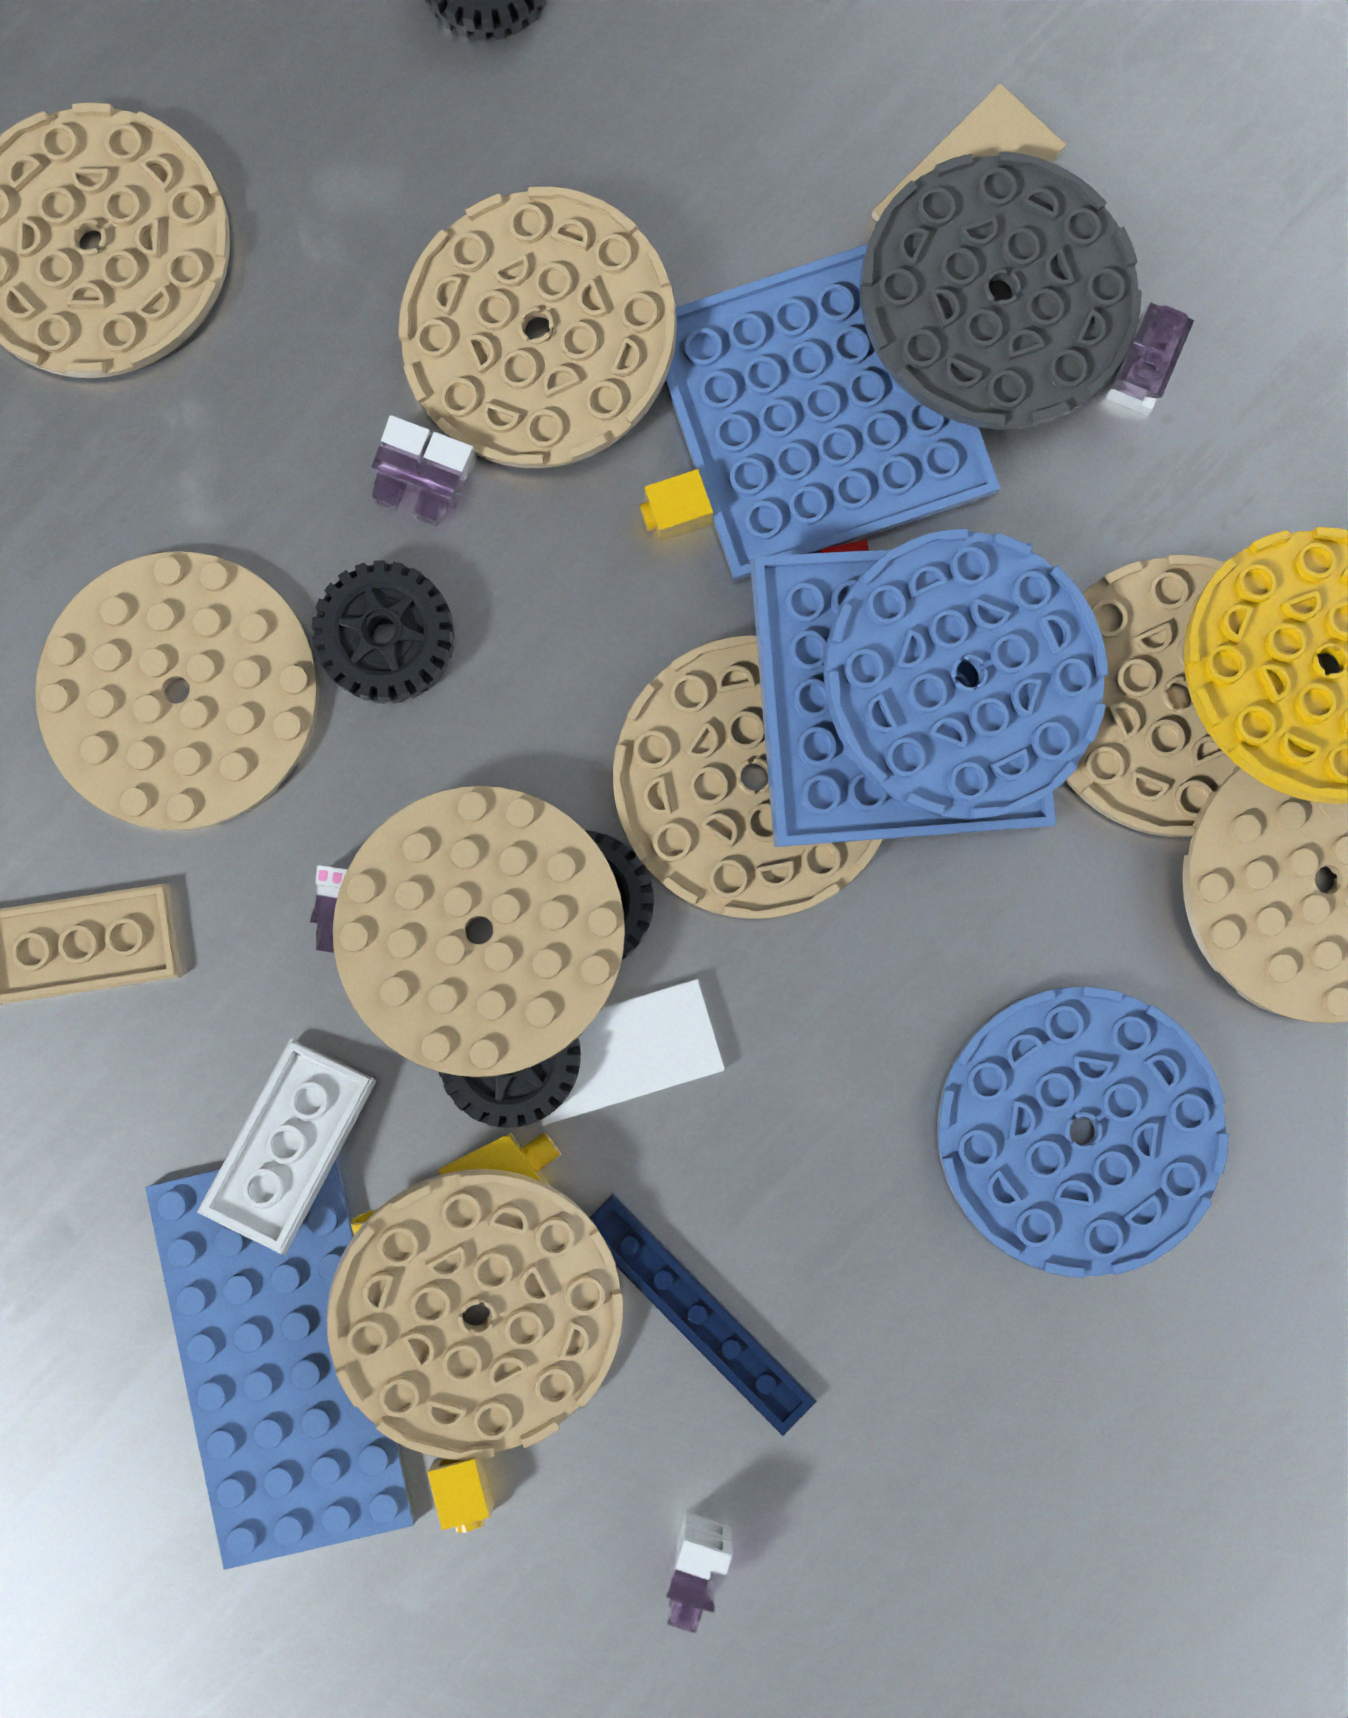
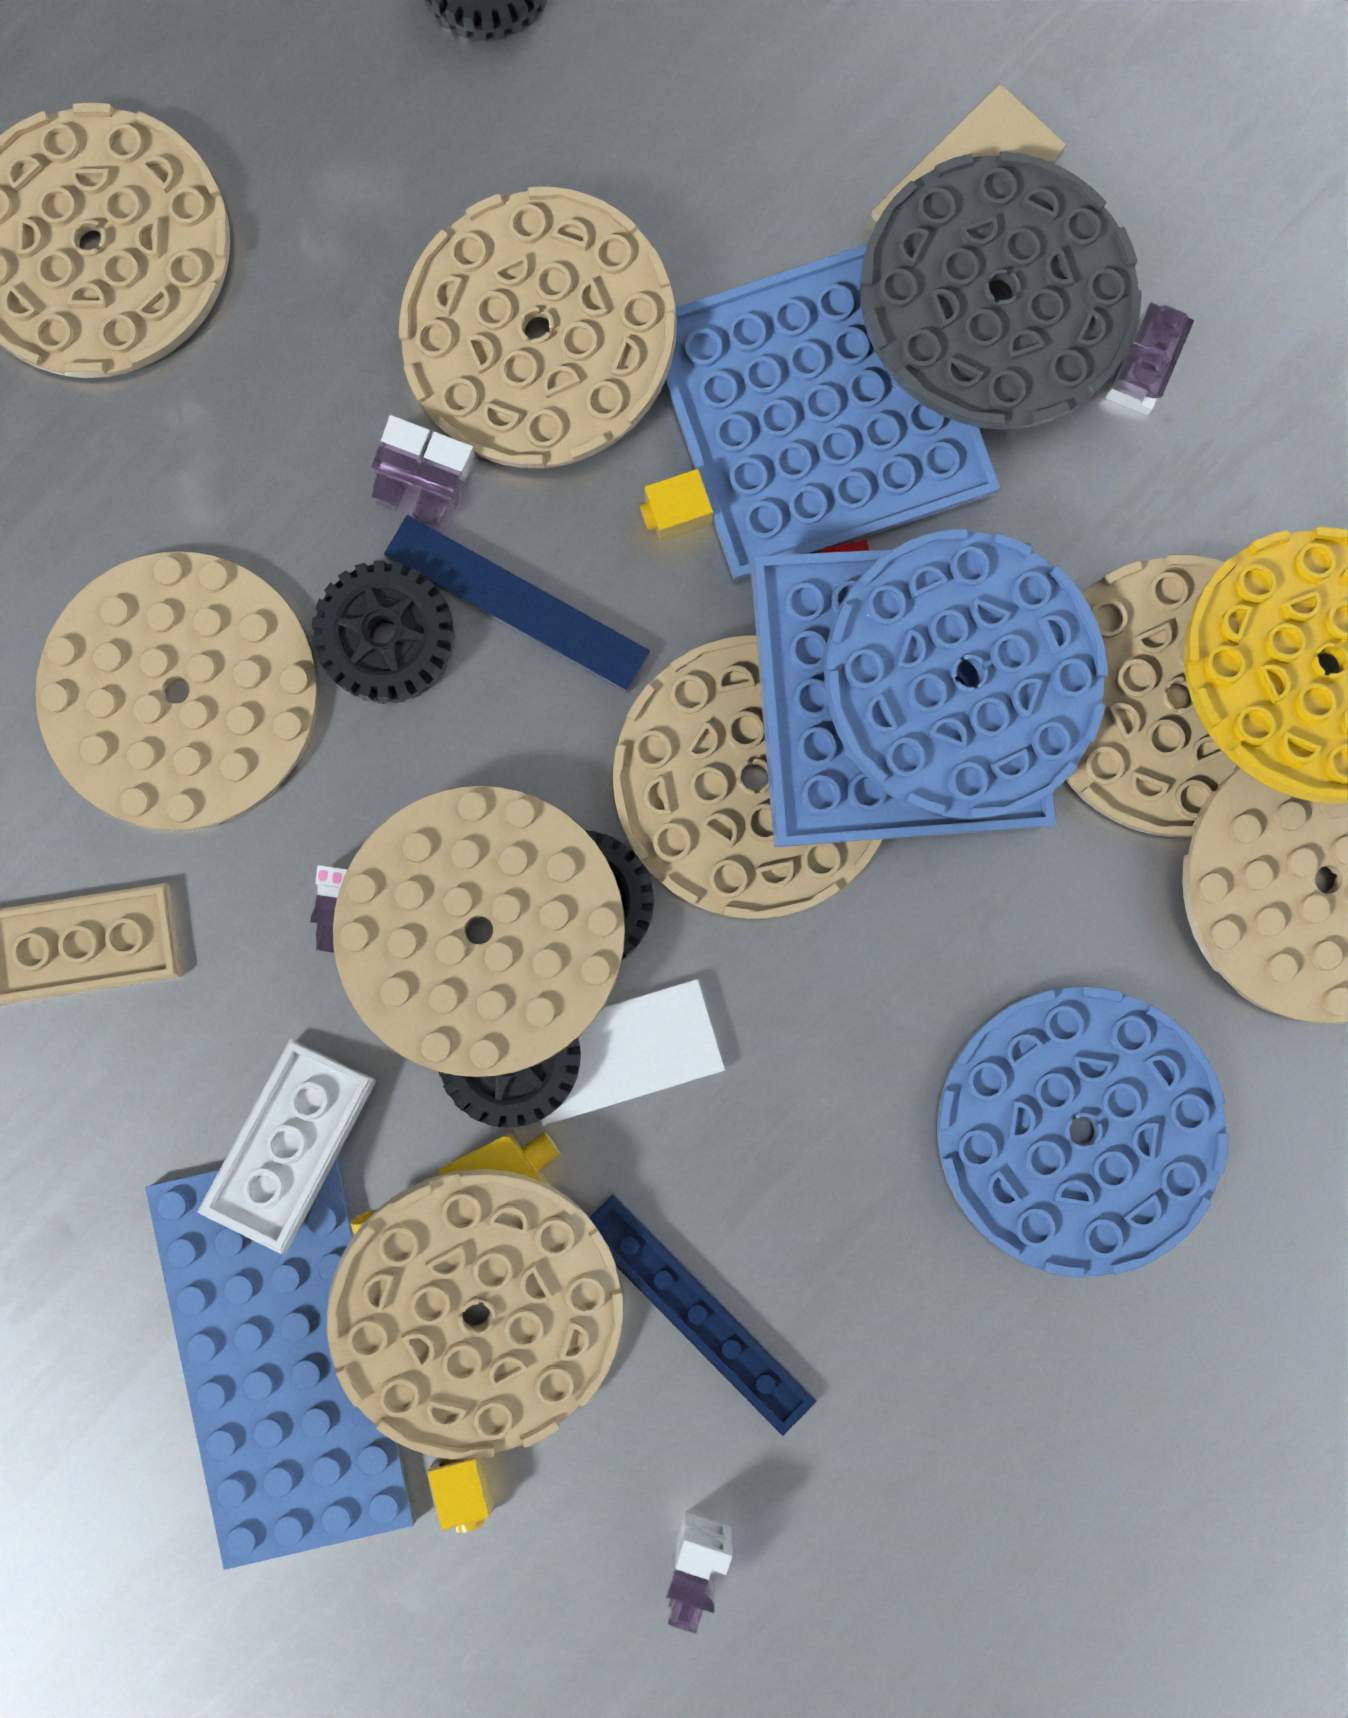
(518, 604): none -> dark blue tile

